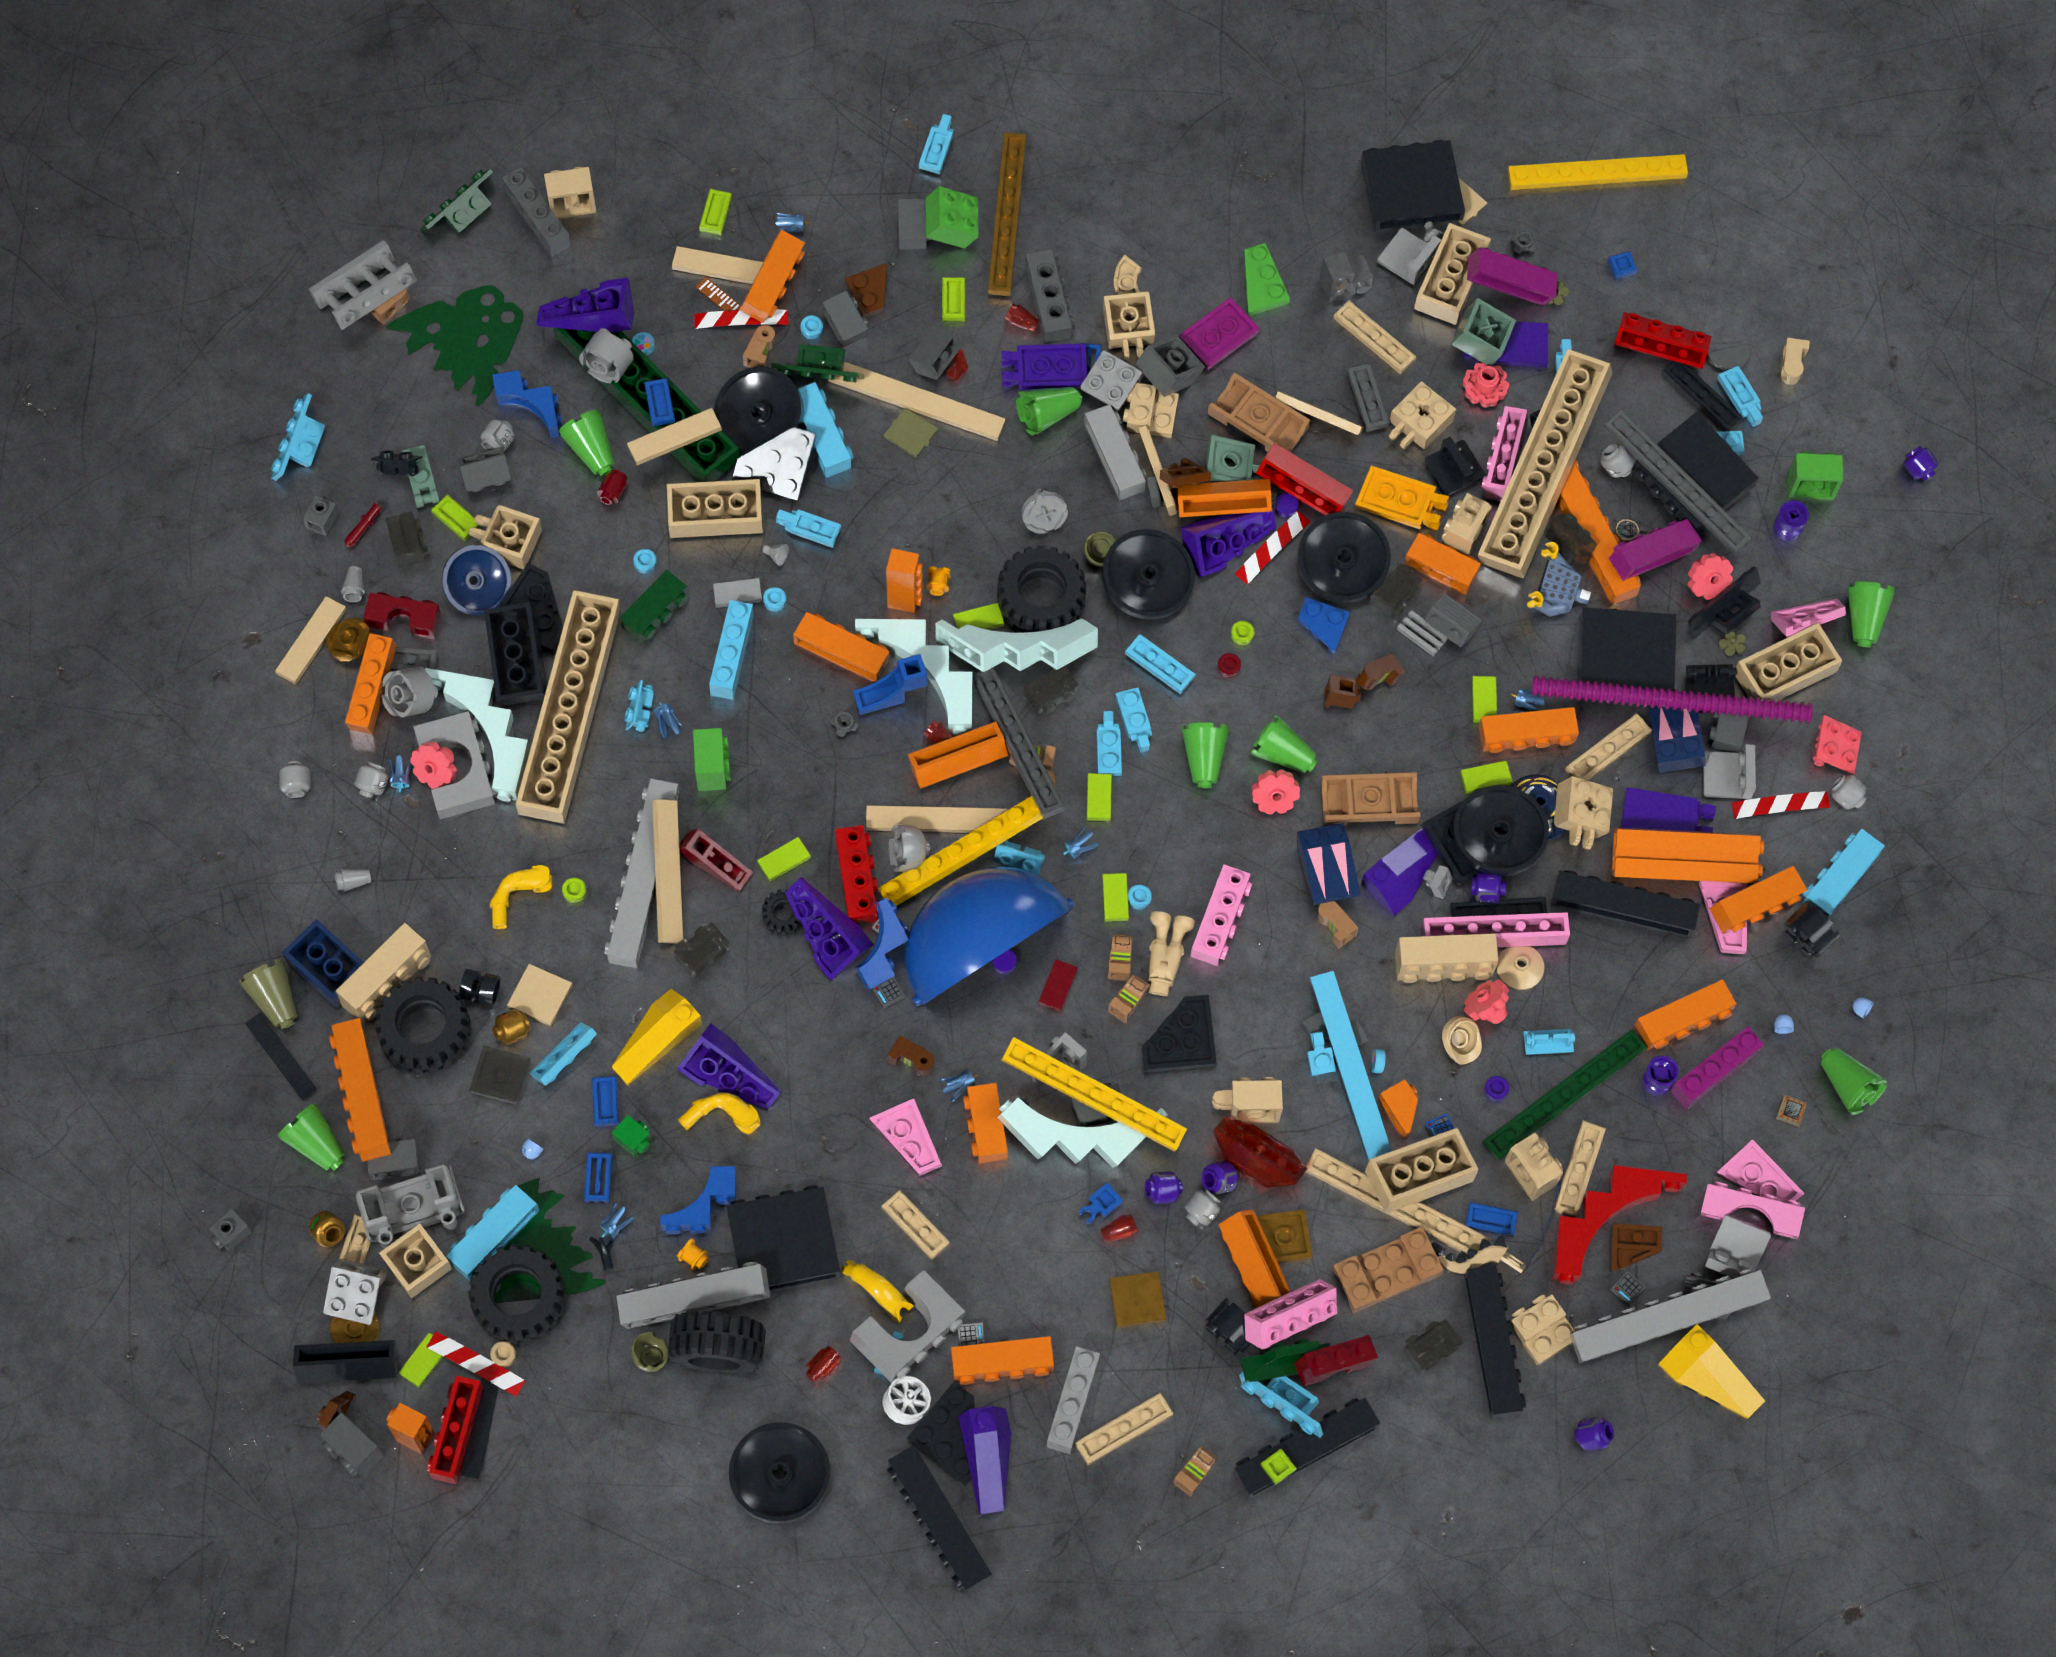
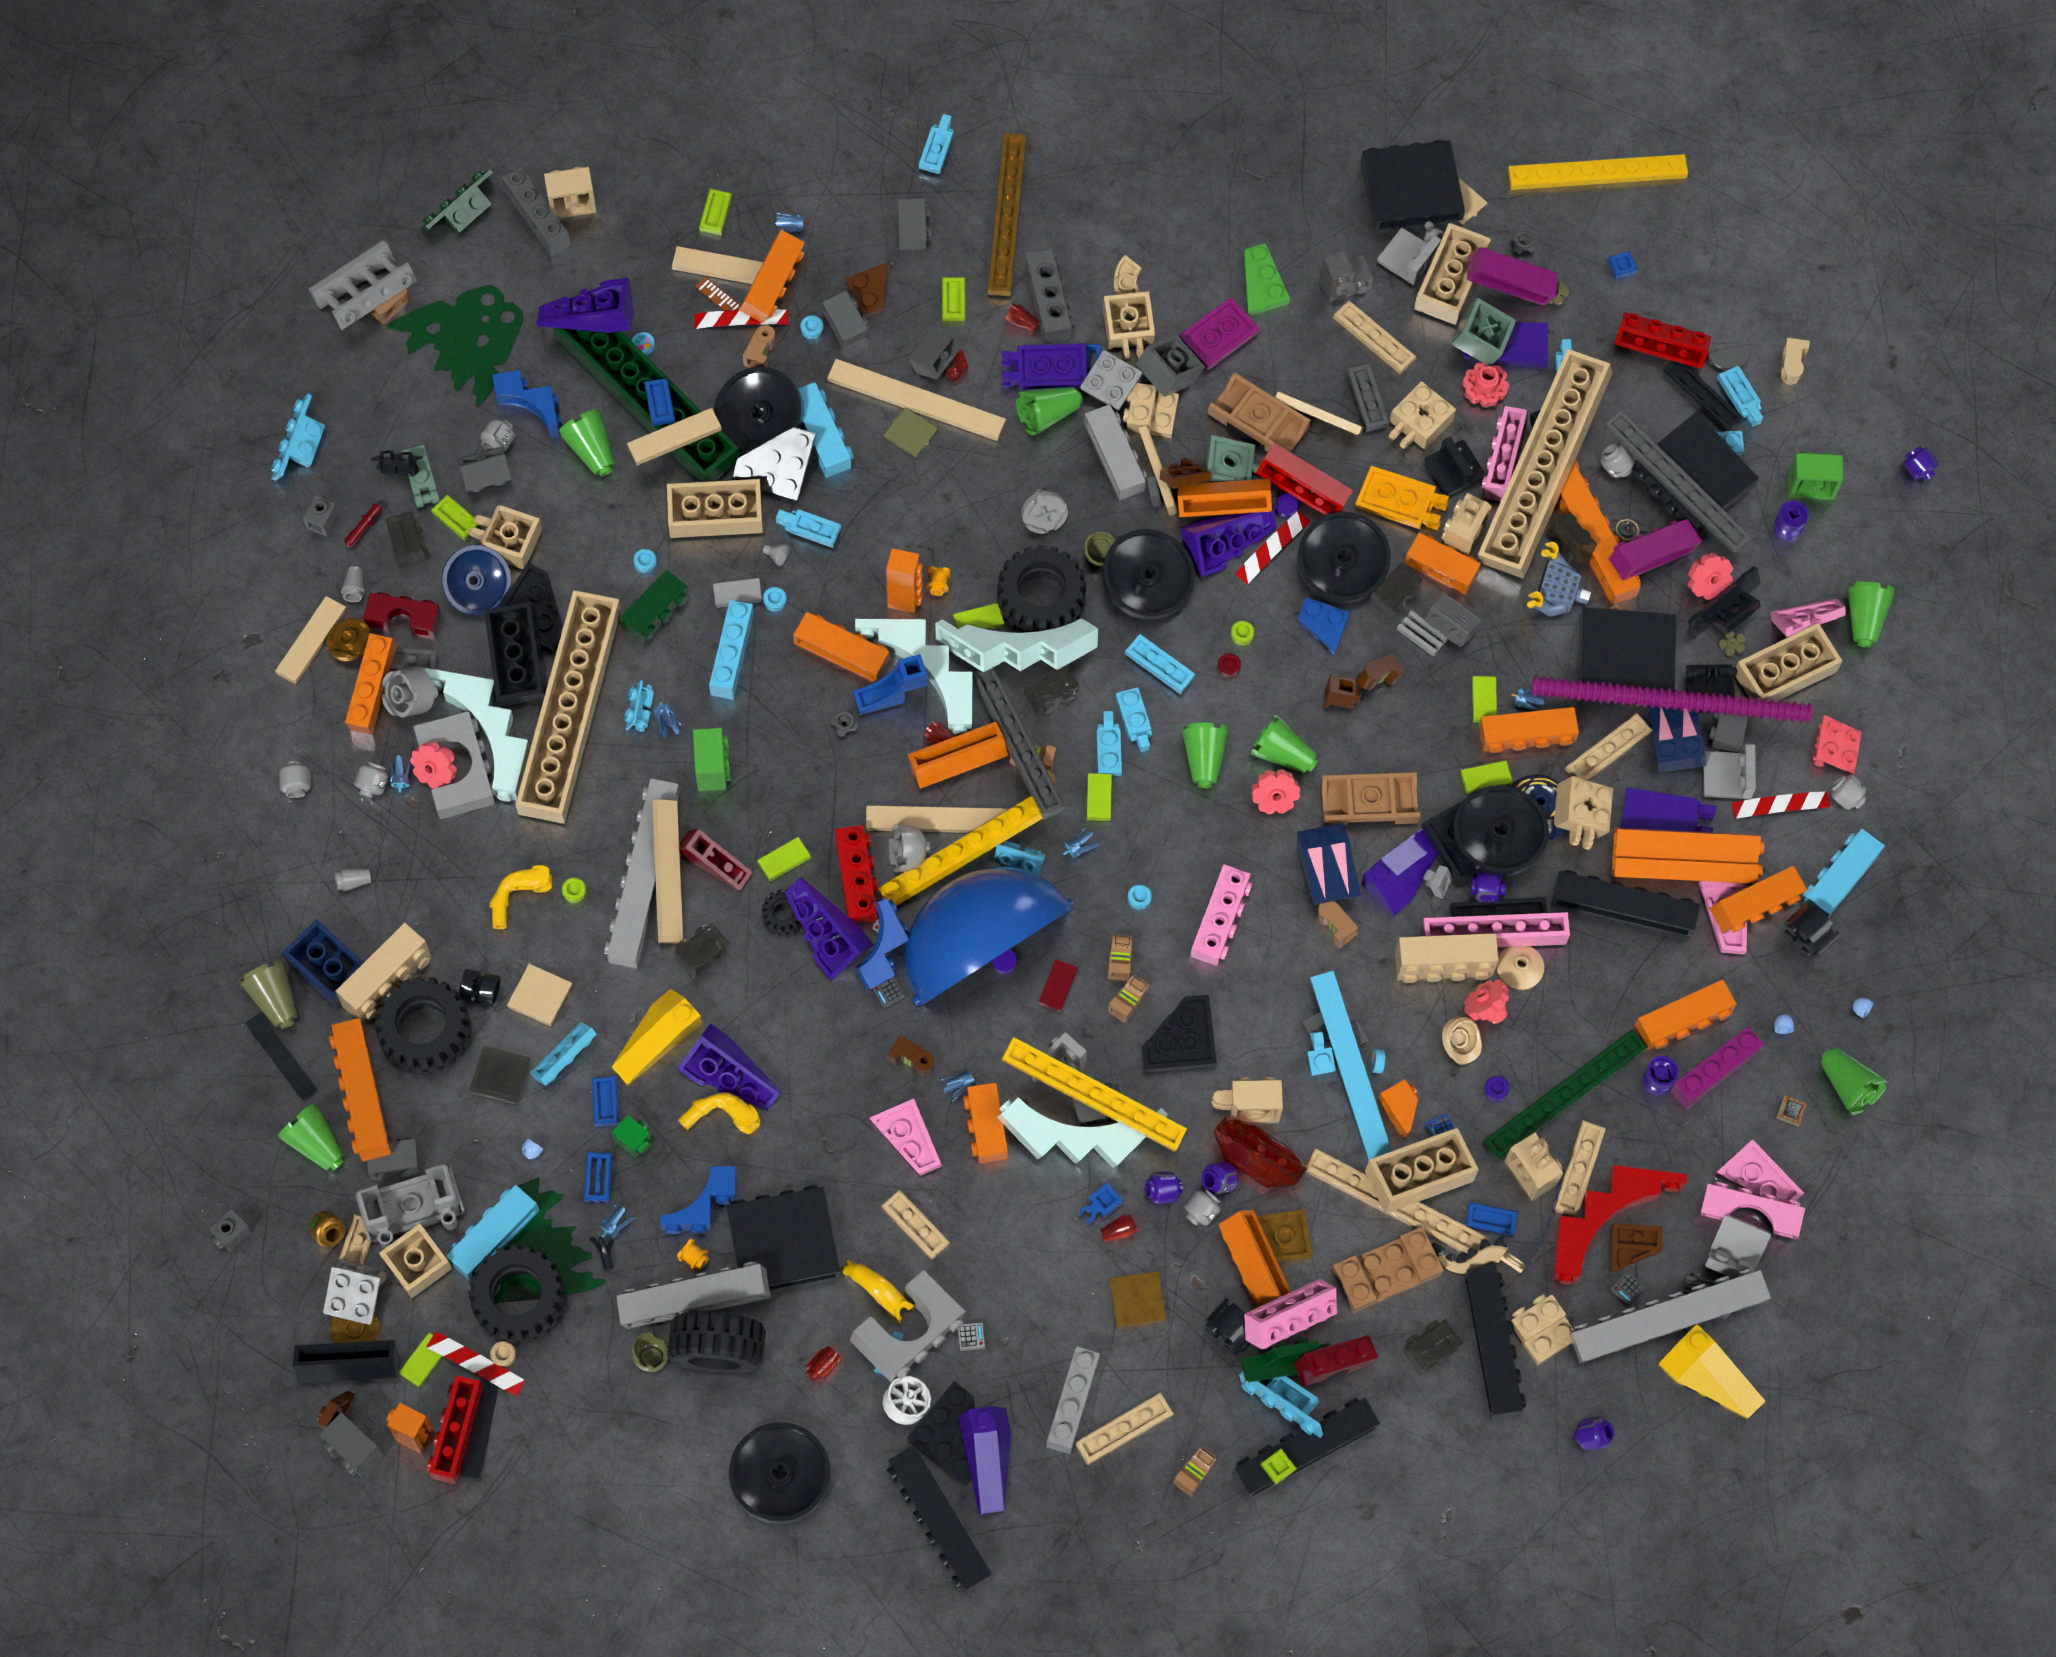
(511, 1027): pearl gold head -> none
(606, 356): light grey brick -> none
(612, 487): dark red brick -> none
(819, 360): dark green bracket -> none
(951, 217): bright green brick -> none
(1002, 1359): orange brick -> none
(1115, 897): lime tile -> none
(1164, 958): tan piece -> none
(1549, 1041): medium azure hinge -> none

